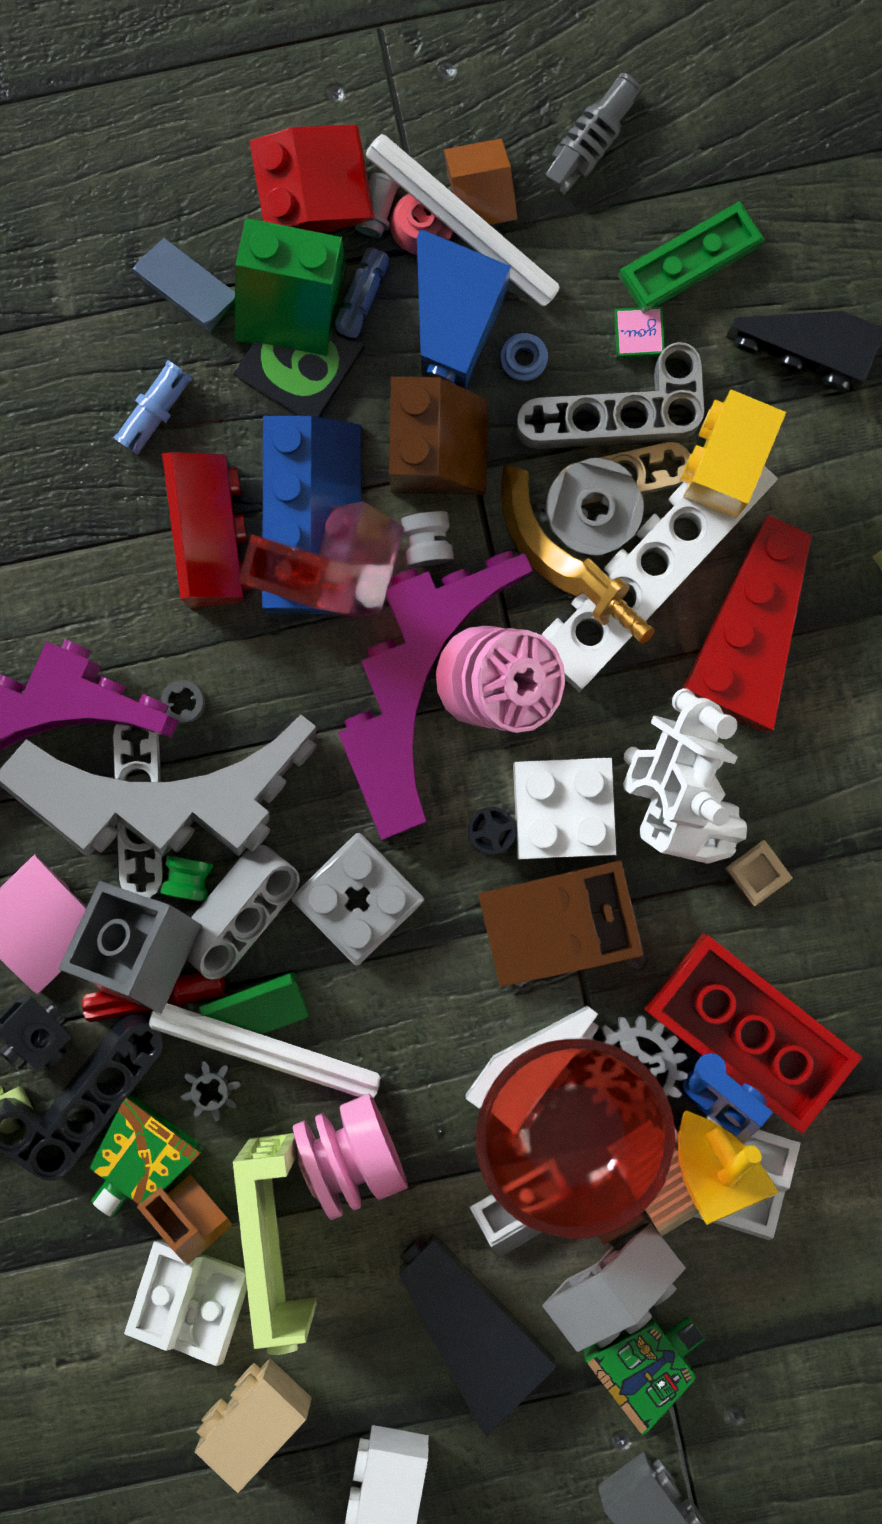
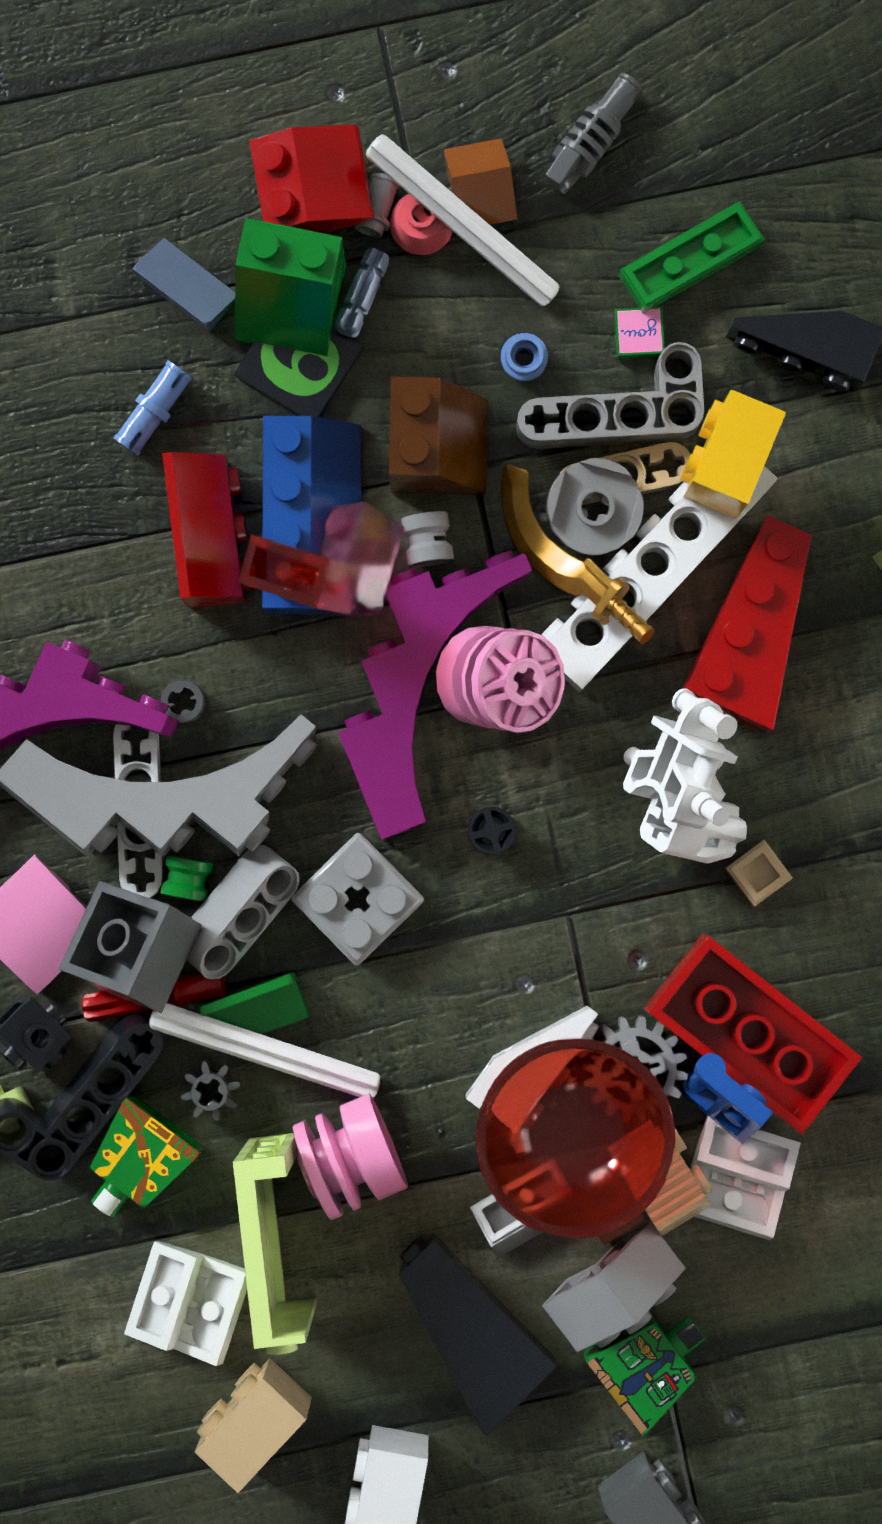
(185, 1218): dark orange piece -> none
(456, 306): blue slope -> none
(561, 923): reddish brown slope -> none
(564, 808): white brick -> none
(720, 1169): yellow shield -> none

